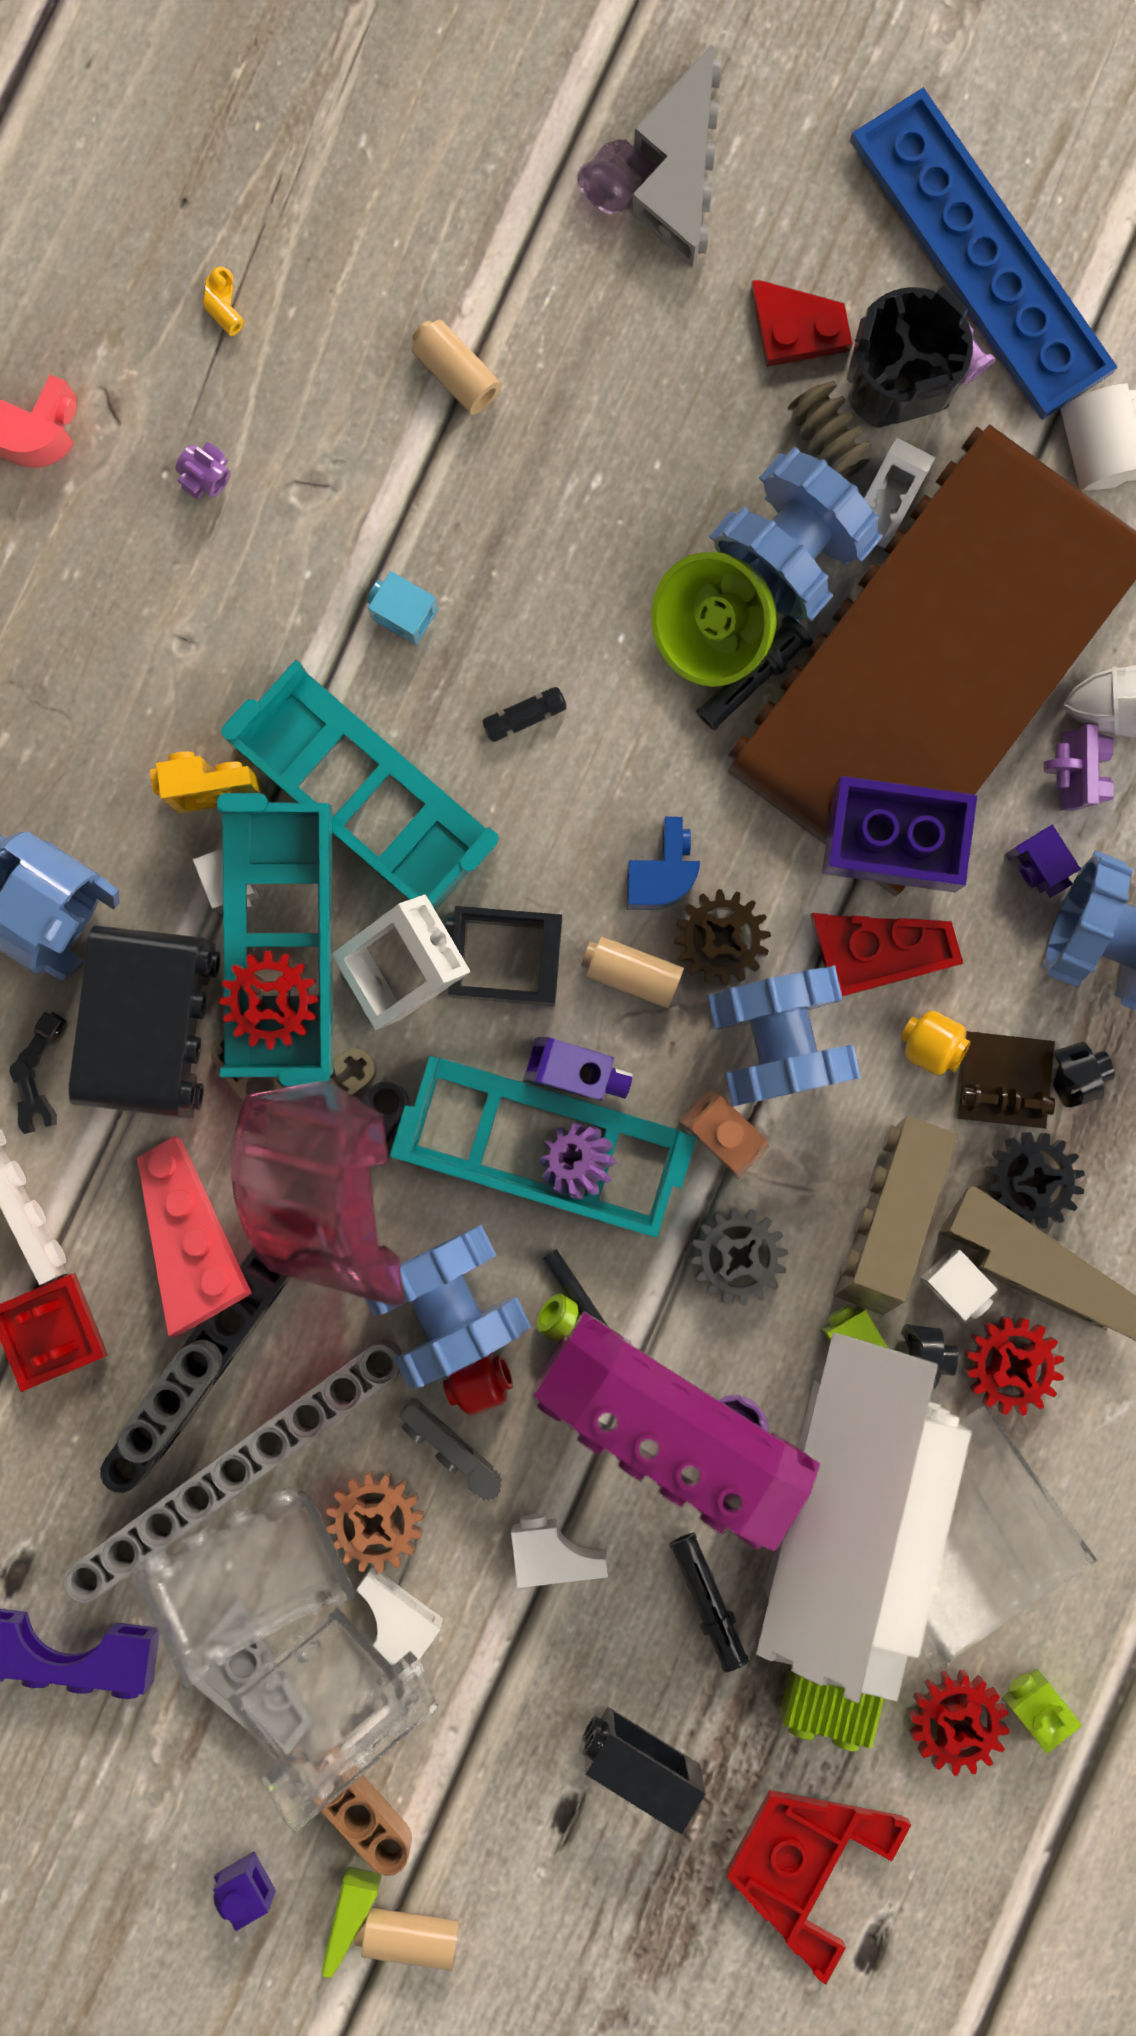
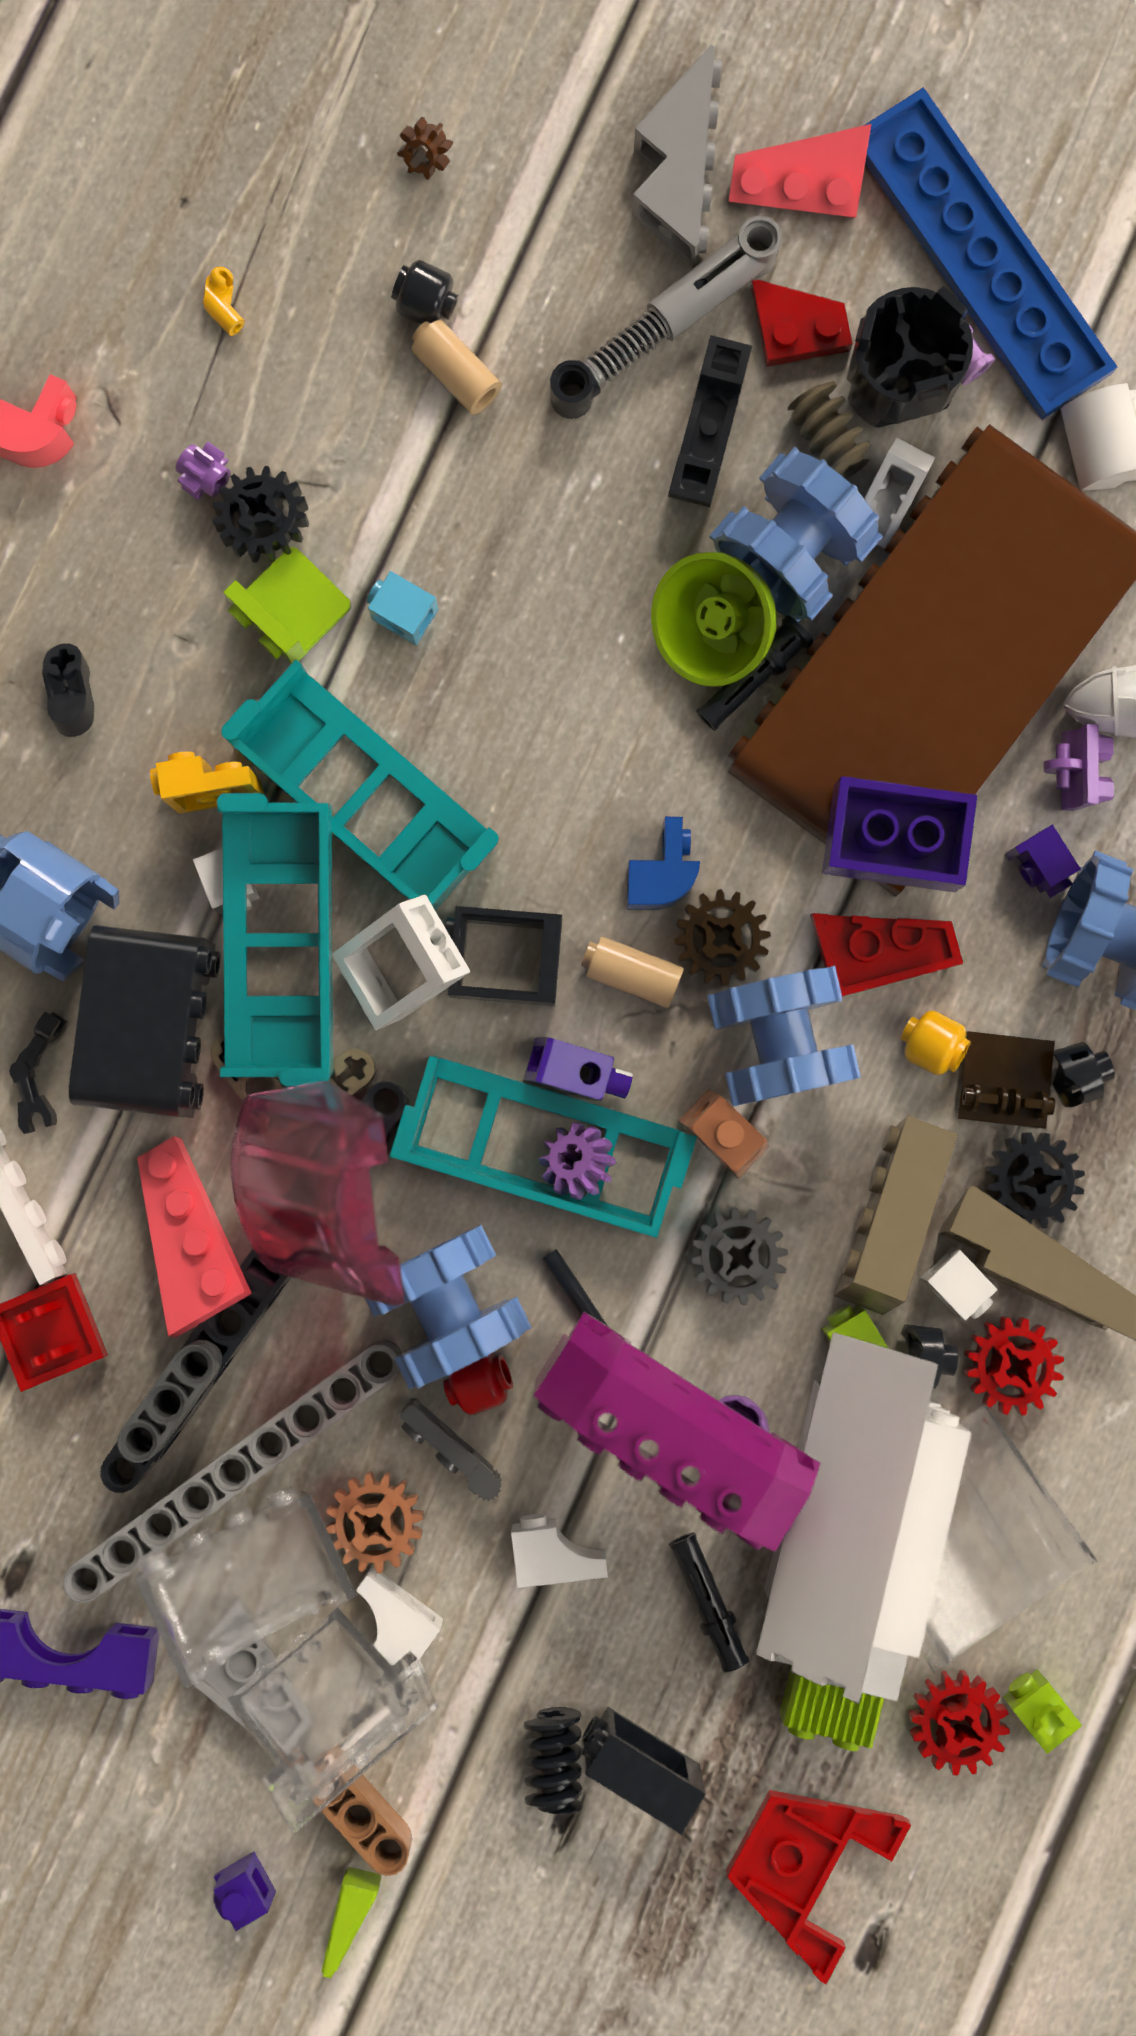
(64, 670): none -> black piece
(256, 1014): red gear -> none
(263, 531): none -> black gear
(288, 606): none -> lime bracket
(408, 1938): tan brick -> none
(414, 154): none -> reddish brown gear
(424, 293): none -> black head
(524, 714): black axle -> none
(555, 1761): none -> black piece
(557, 1317): lime tile -> none
(608, 183): clear purple piece -> none
(669, 314): none -> piece
(710, 421): none -> black slope
(805, 175): none -> coral wing

